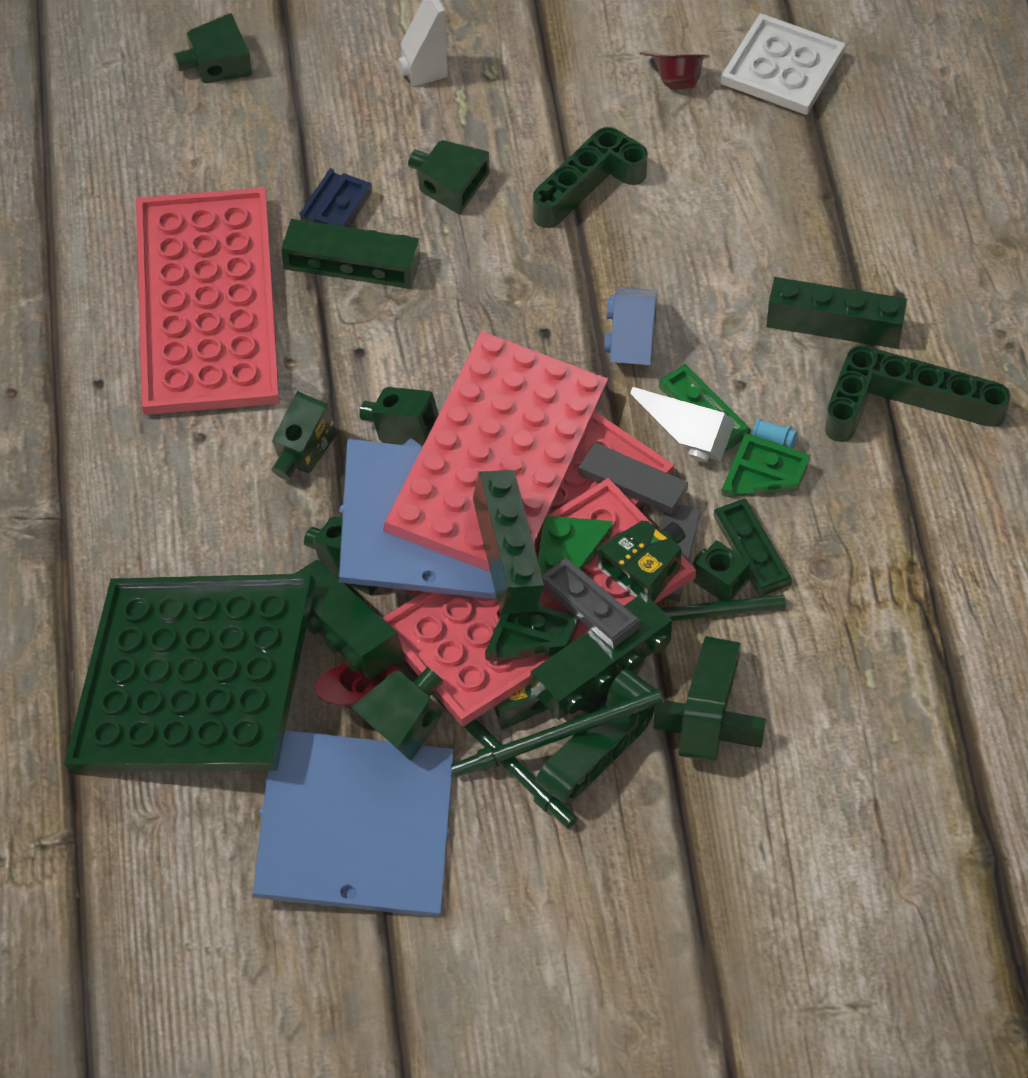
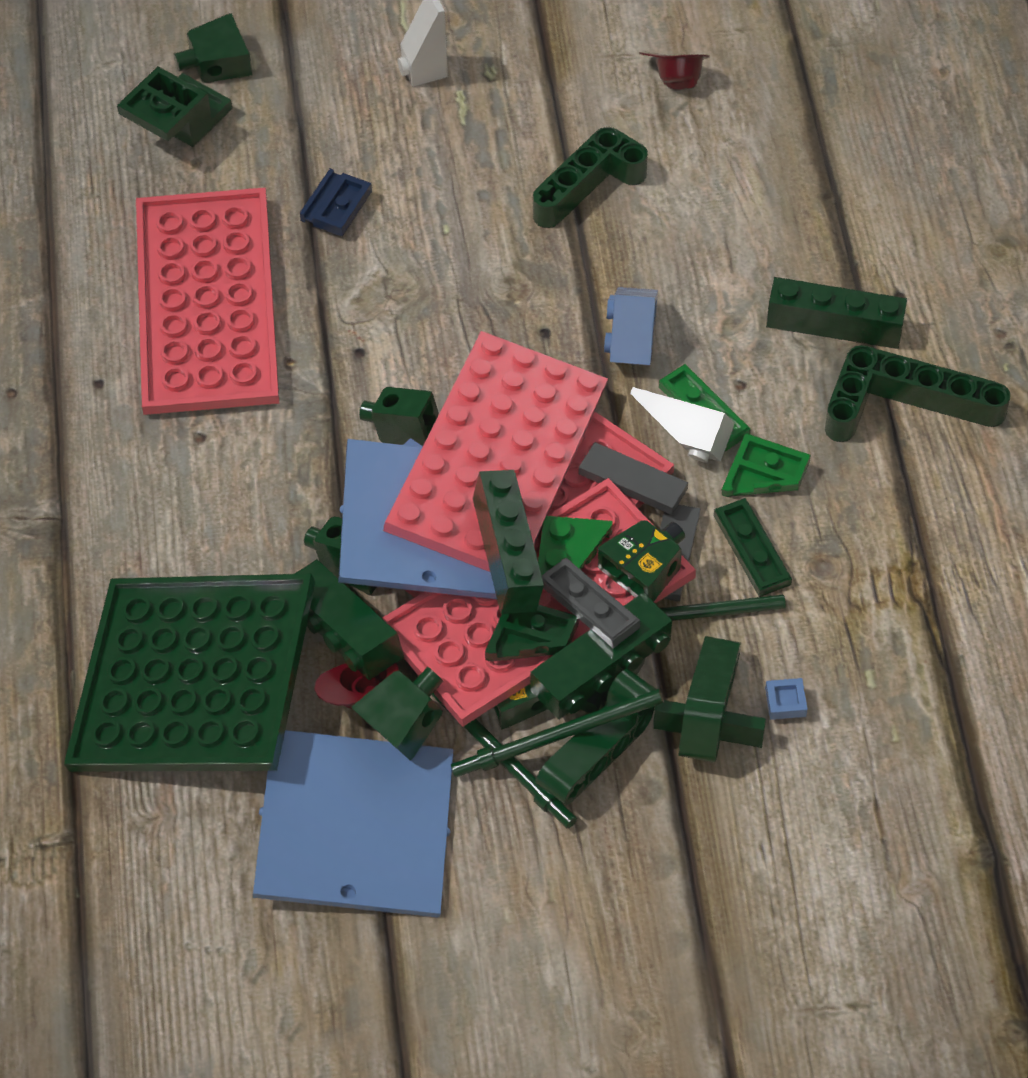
(174, 106): none -> dark green bracket
(302, 436): dark green torso -> none
(351, 253): dark green brick -> none
(451, 173): dark green torso -> none
(722, 584): dark green brick -> none
(775, 433): medium azure pin -> none
(783, 63): white plate -> none
(786, 698): none -> medium blue plate

